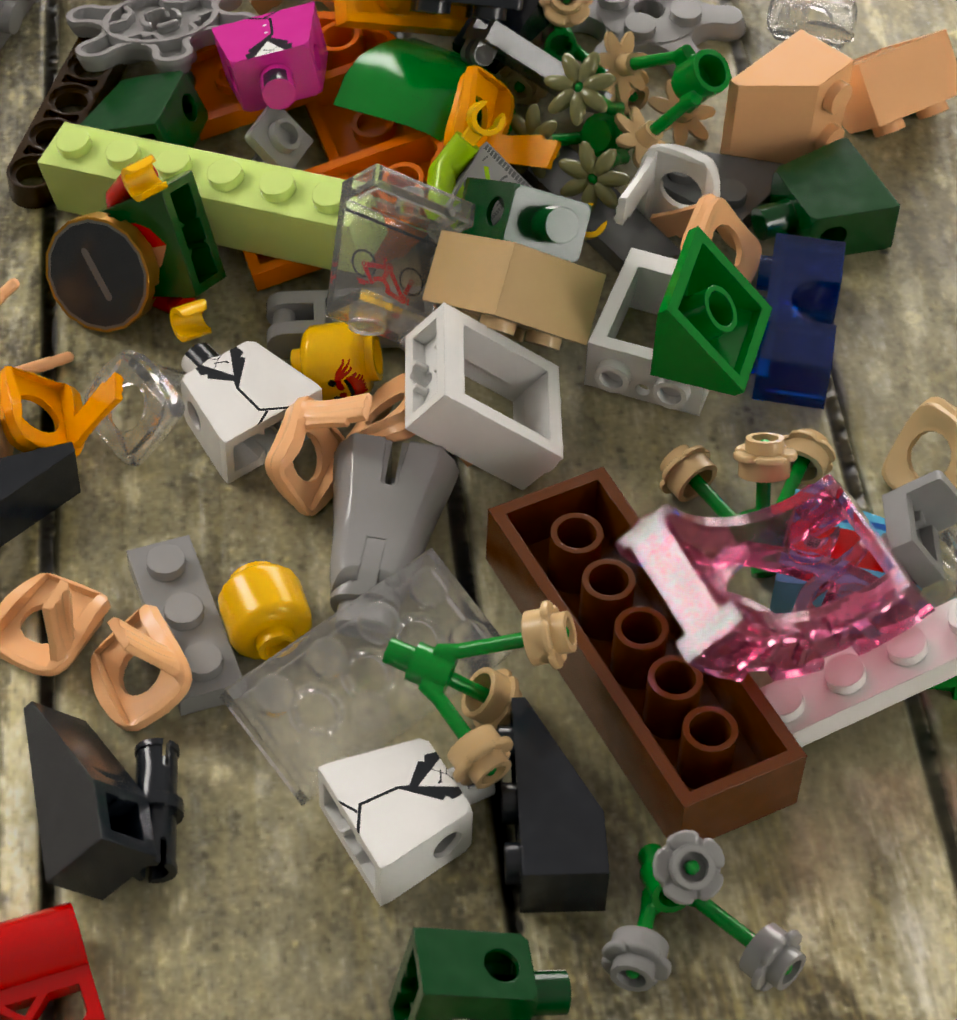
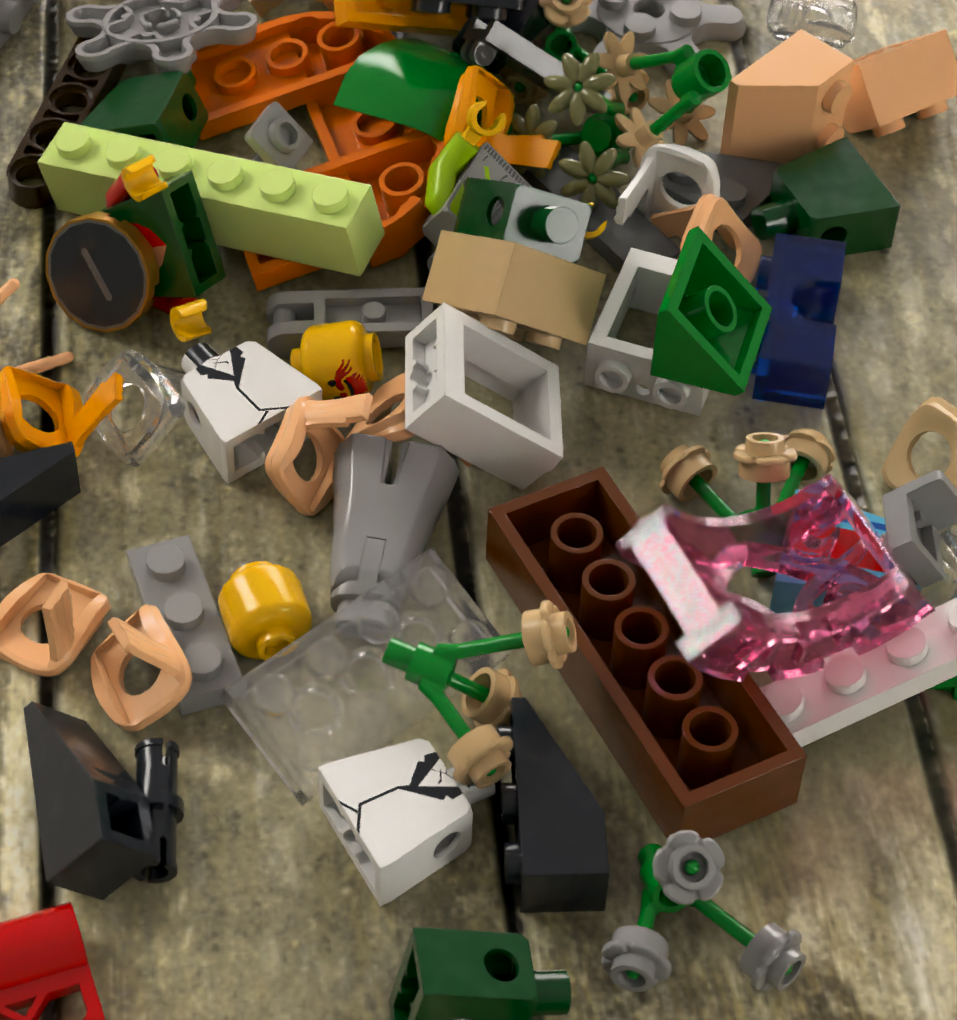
(274, 57): dark pink torso -> none
(387, 249): clear panel -> none

